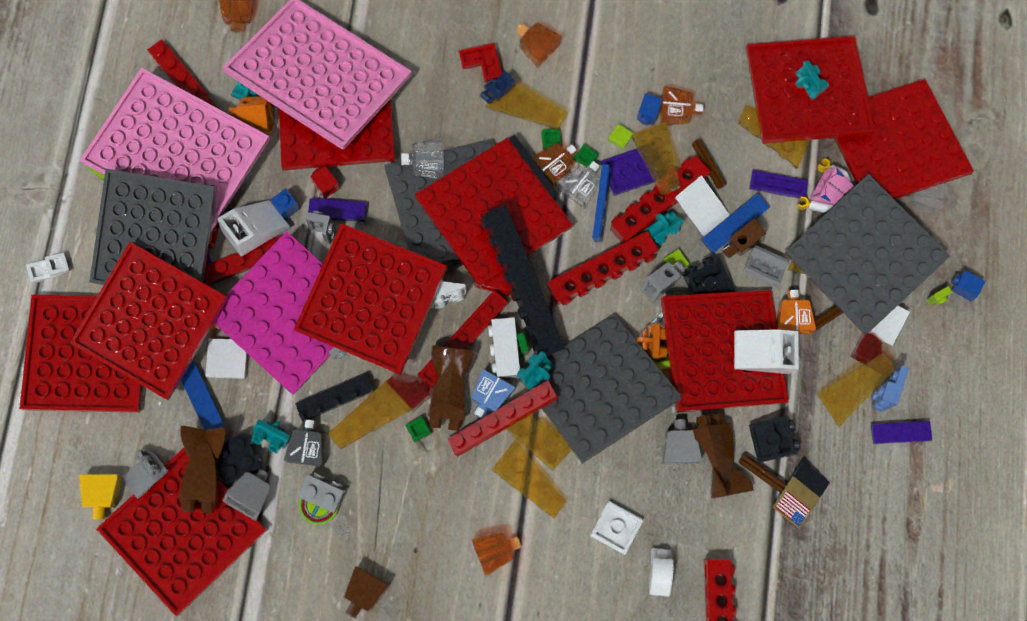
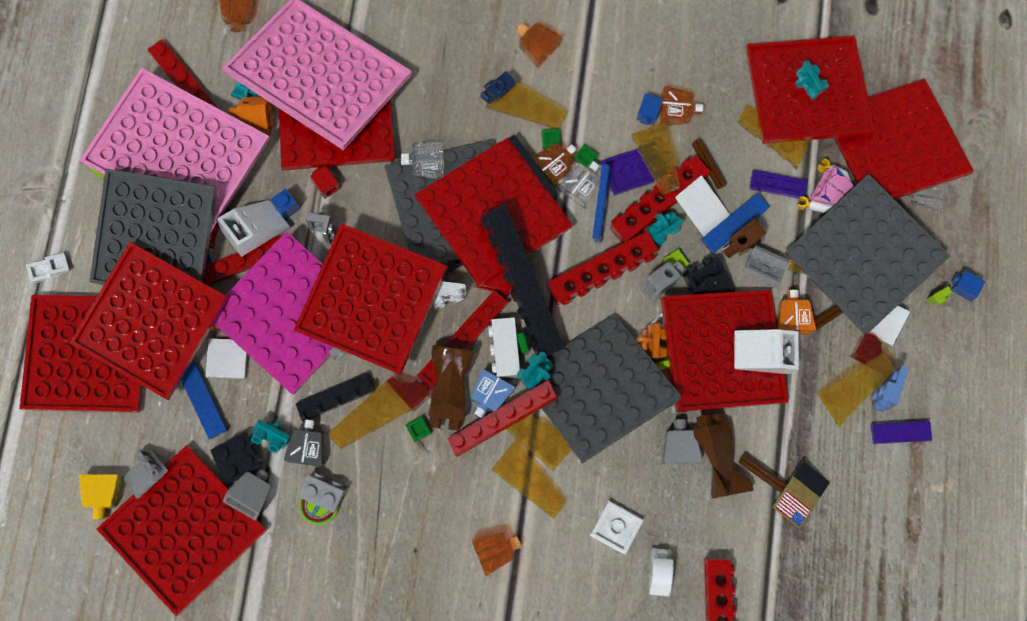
(201, 476): reddish brown hips -> none
(339, 209): dark purple tile -> none
(363, 591): reddish brown torso -> none
(482, 56): red plate -> none
(620, 136): lime tile -> none
(774, 439): black plate -> none

